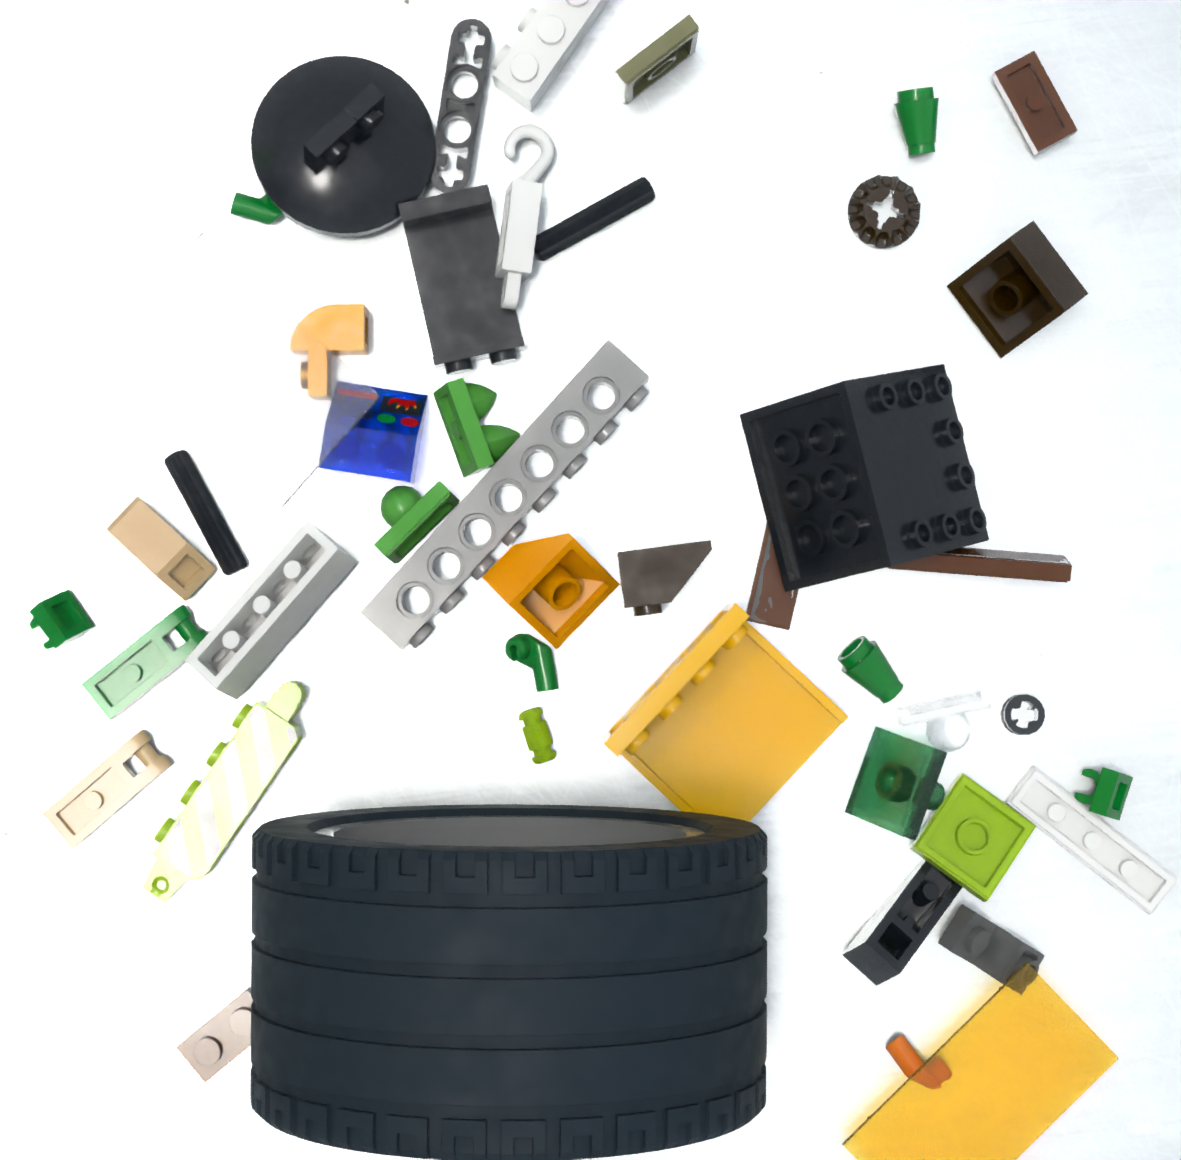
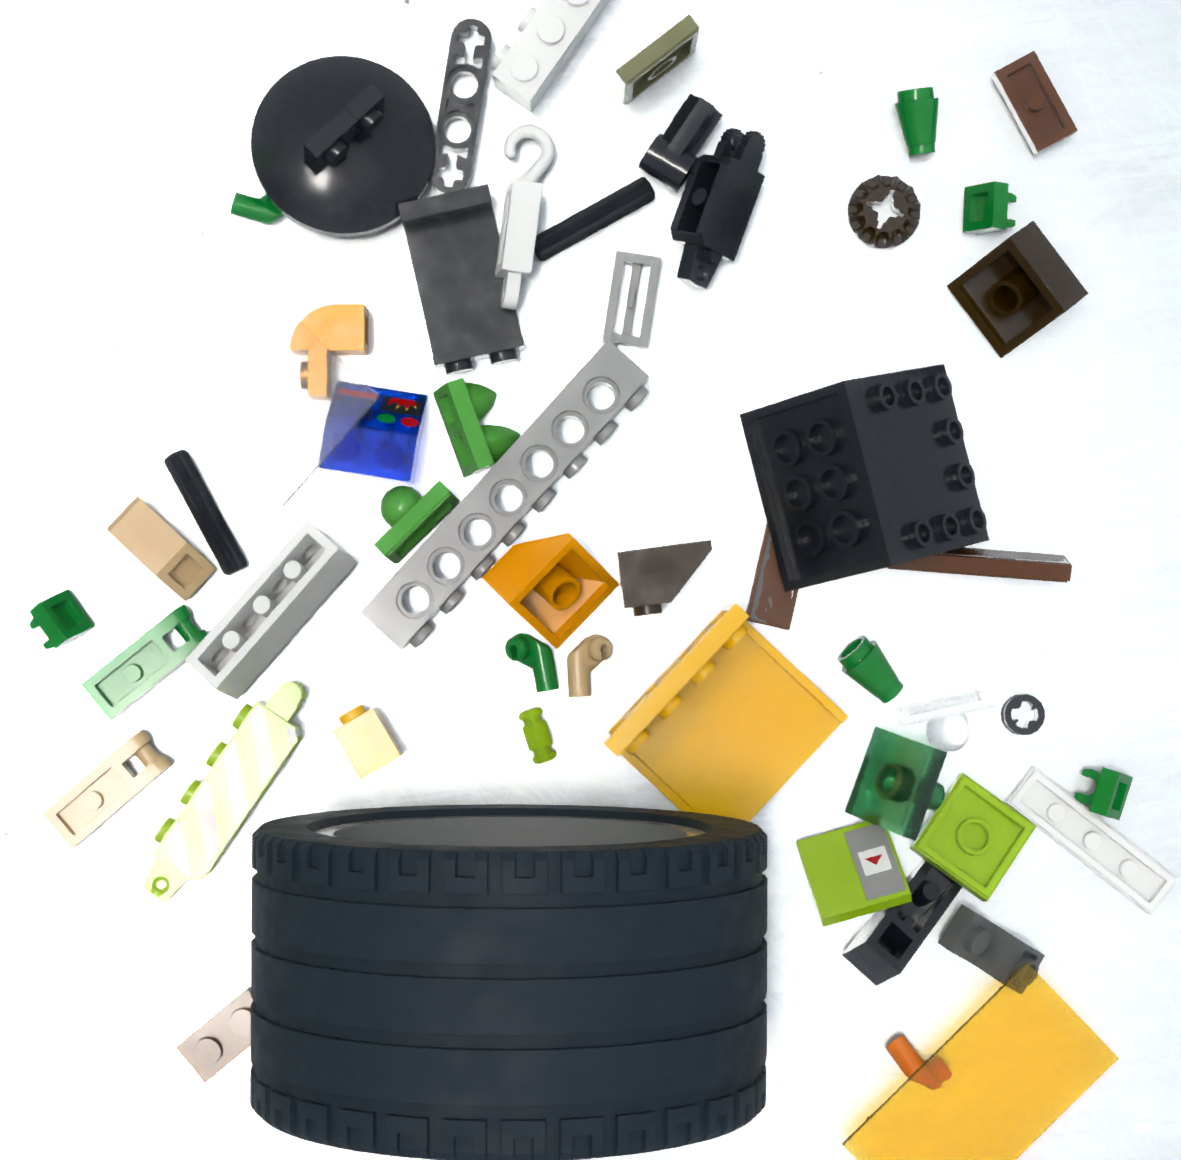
(366, 740): none -> brick
(583, 660): none -> tan arm
(625, 338): none -> light grey tile
(674, 152): none -> black piece
(717, 205): none -> black hinge
(853, 872): none -> lime tile
(987, 208): none -> green tile

